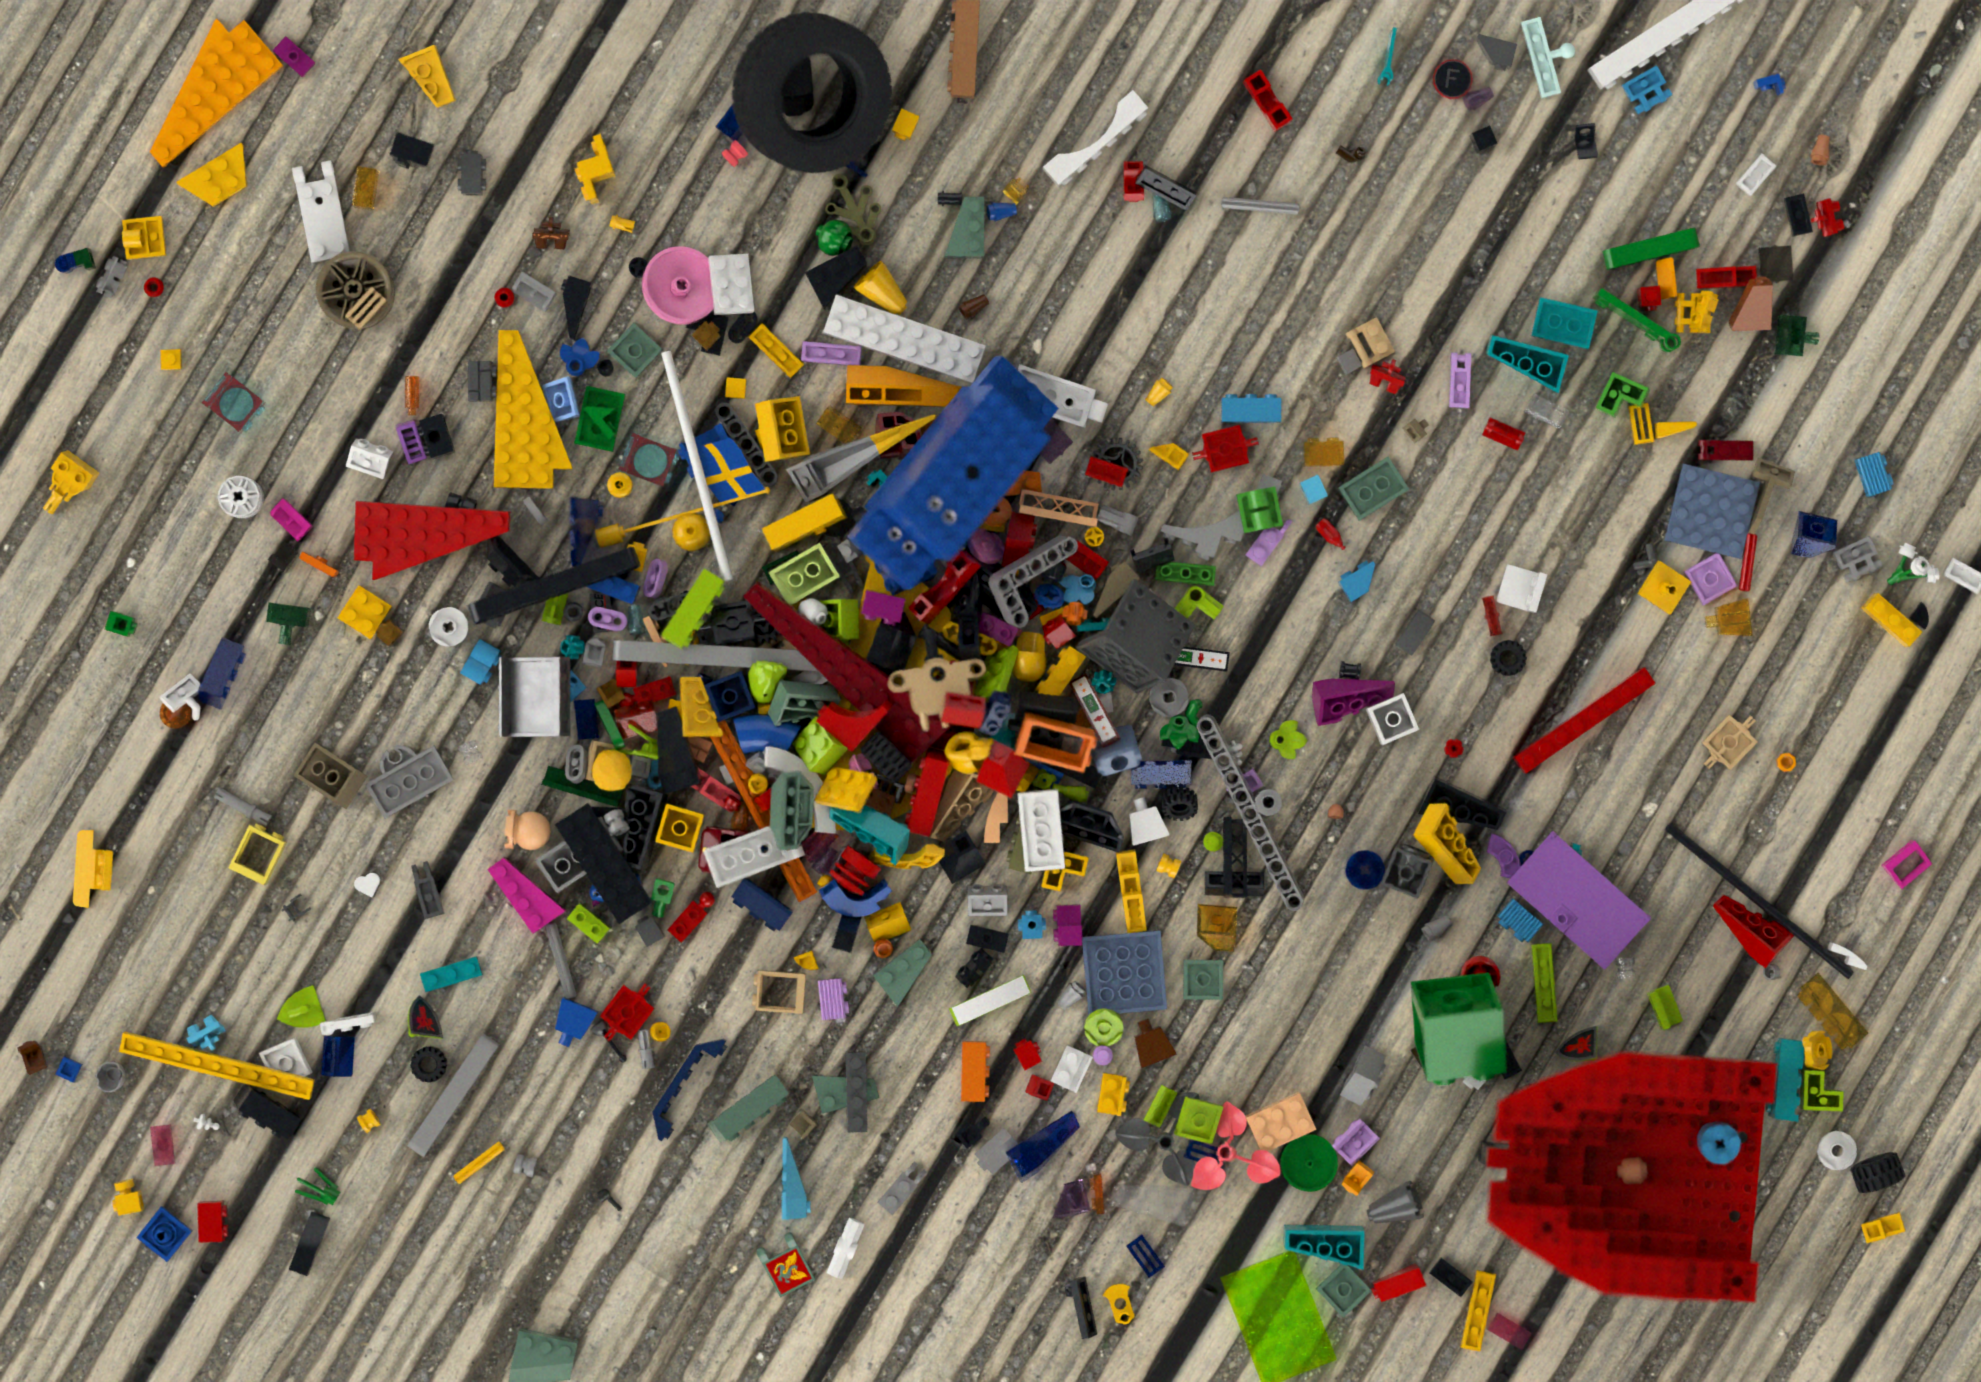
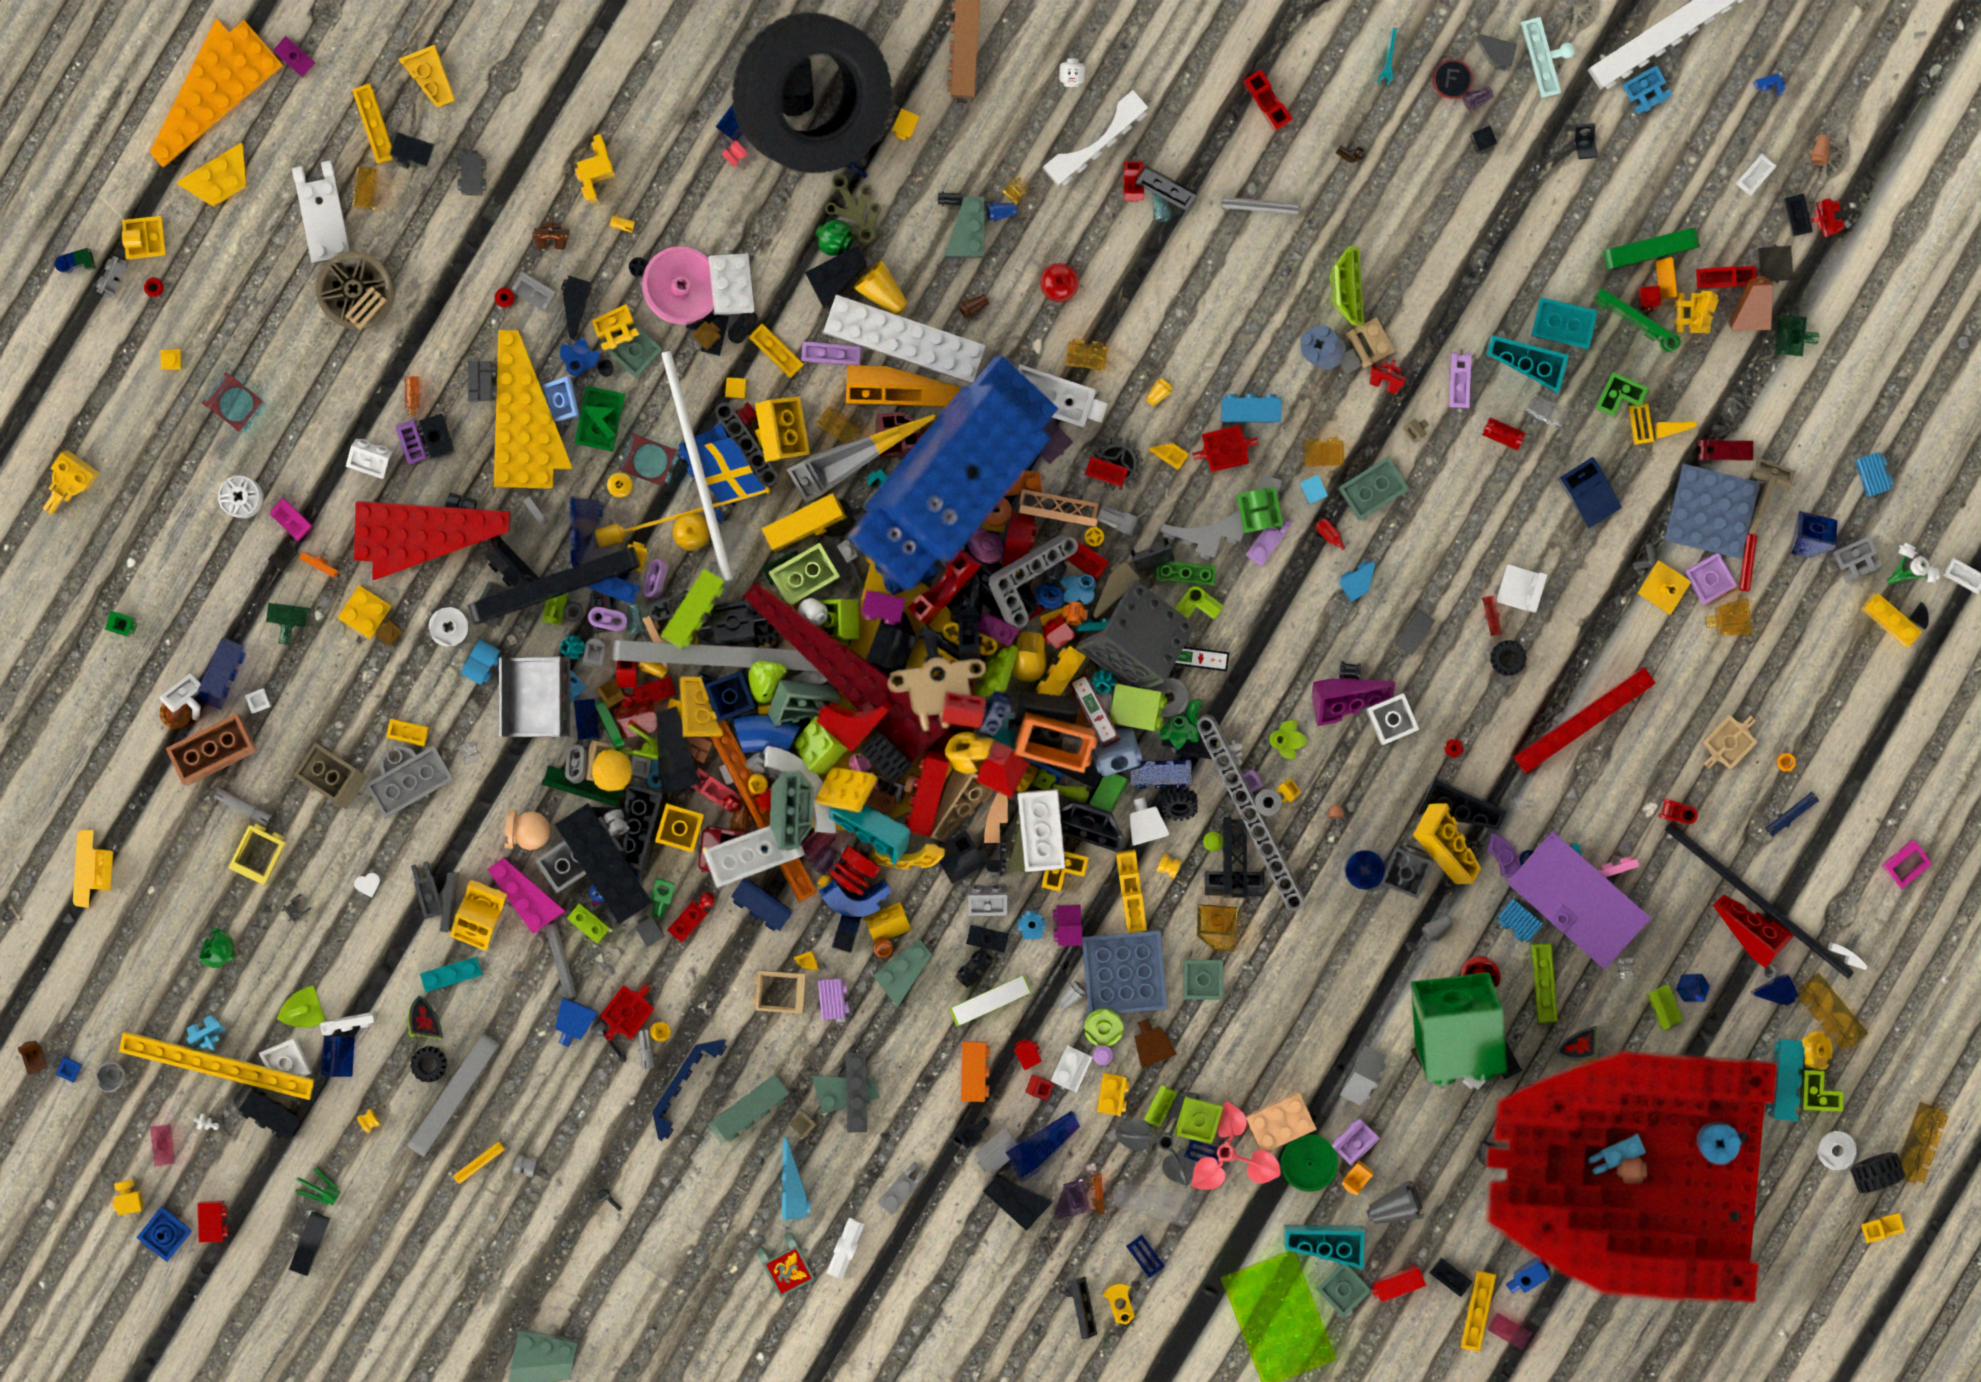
(211, 749): none -> nougat brick
(217, 949): none -> green cylinder
(258, 701): none -> white plate
(373, 123): none -> yellow tile
(407, 732): none -> yellow plate
(449, 902): none -> dark grey tile
(478, 915): none -> yellow bracket
(613, 322): none -> yellow plate
(653, 668): none -> yellow cone
(747, 413): none -> dark red wheel
(998, 865): none -> black hinge
(1018, 1202): none -> black wedge
(1059, 282): none -> red cylinder
(1072, 73): none -> white head
(1086, 355): none -> clear yellow brick
(1109, 792): none -> bright green hinge
(1138, 707): none -> lime panel
(1289, 790): none -> yellow tile
(1322, 347): none -> sand blue brick
(1347, 286): none -> lime wedge
(1535, 1269): none -> blue torso
(1590, 492): none -> dark blue slope
(1614, 1154): none -> medium azure hinge
(1625, 864): none -> bright pink plate
(1676, 812): none -> red piece
(1692, 987): none -> clear blue panel
(1778, 991): none -> clear blue slope
(1790, 815): none -> dark blue pin
(1919, 1138): none -> clear yellow windscreen

